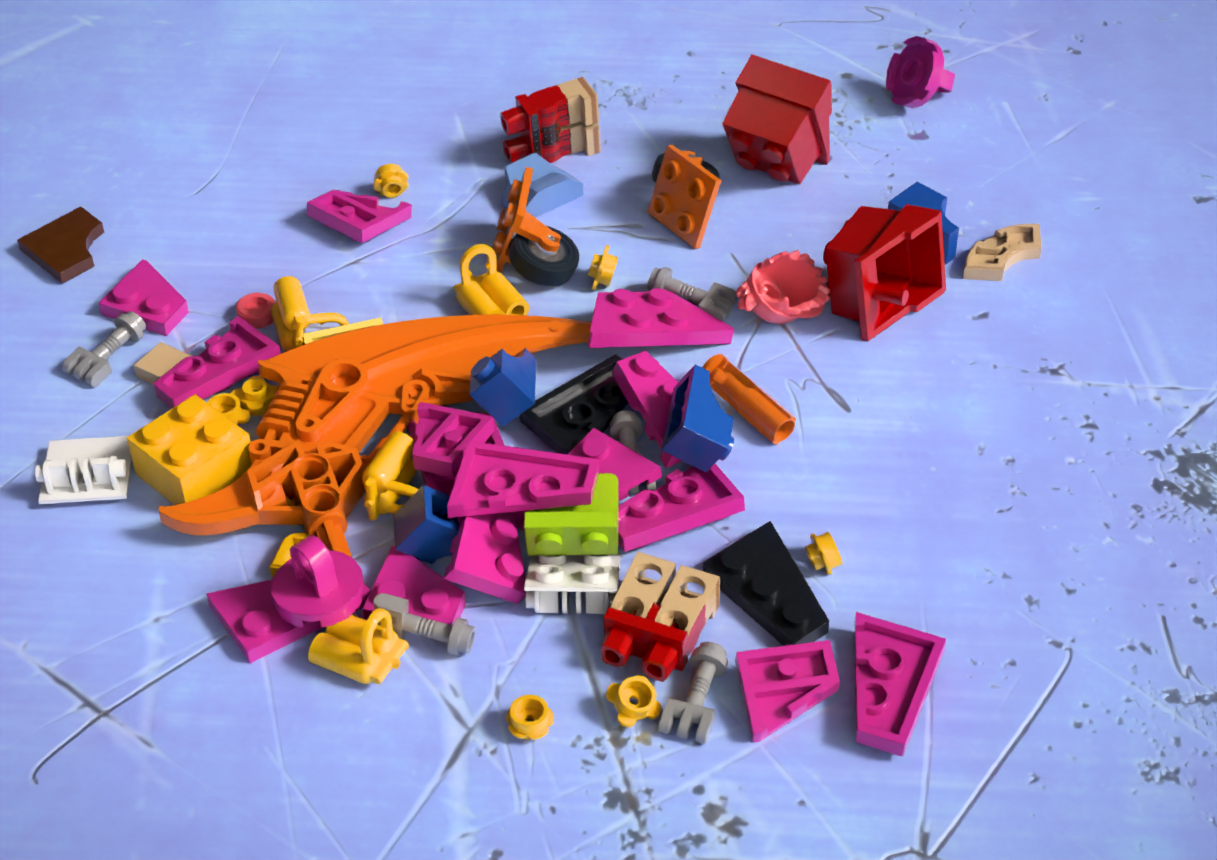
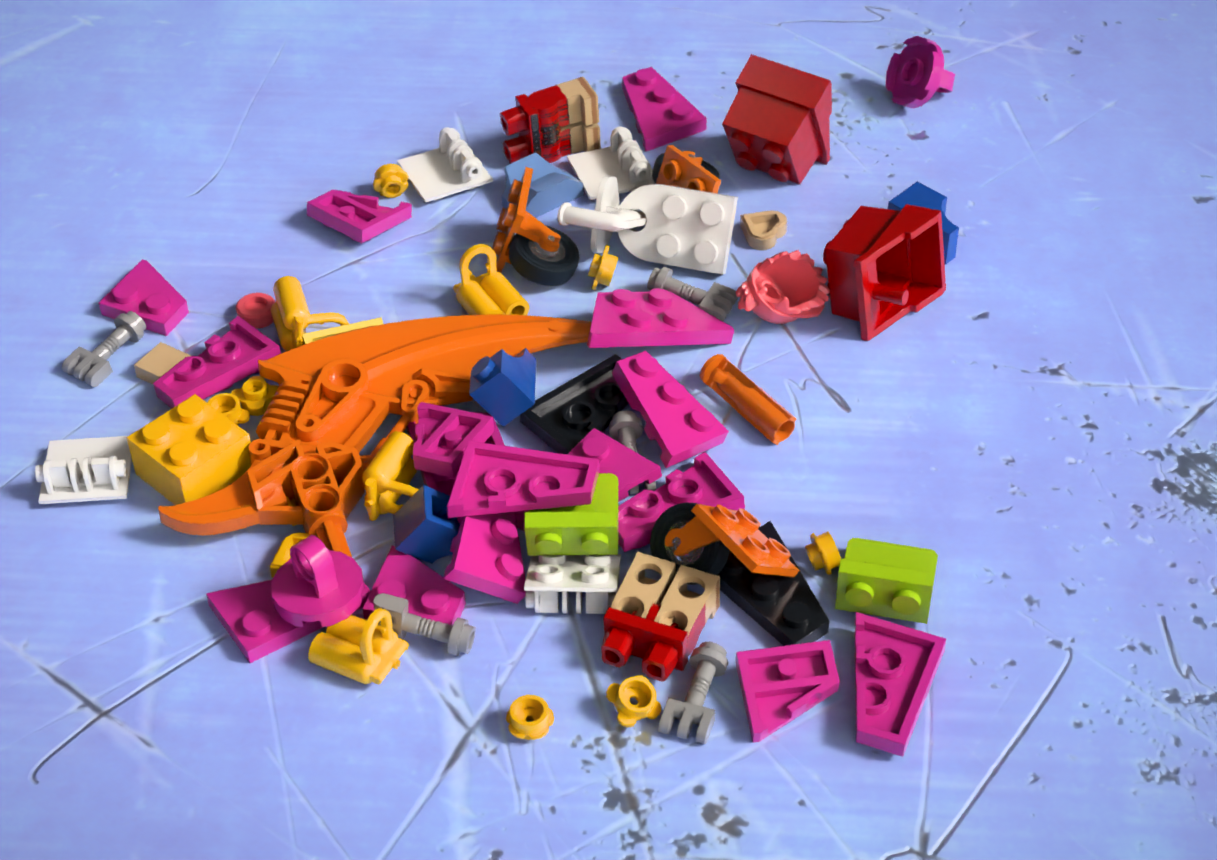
(64, 244): reddish brown tile -> none
(445, 169): none -> white hinge
(621, 160): none -> white hinge
(660, 109): none -> dark pink wing
(680, 224): none -> white plate
(696, 424): blue arch -> none
(705, 535): none -> orange plate
(763, 228): none -> tan tile
(886, 580): none -> lime bracket
(996, 254): tan tile -> none

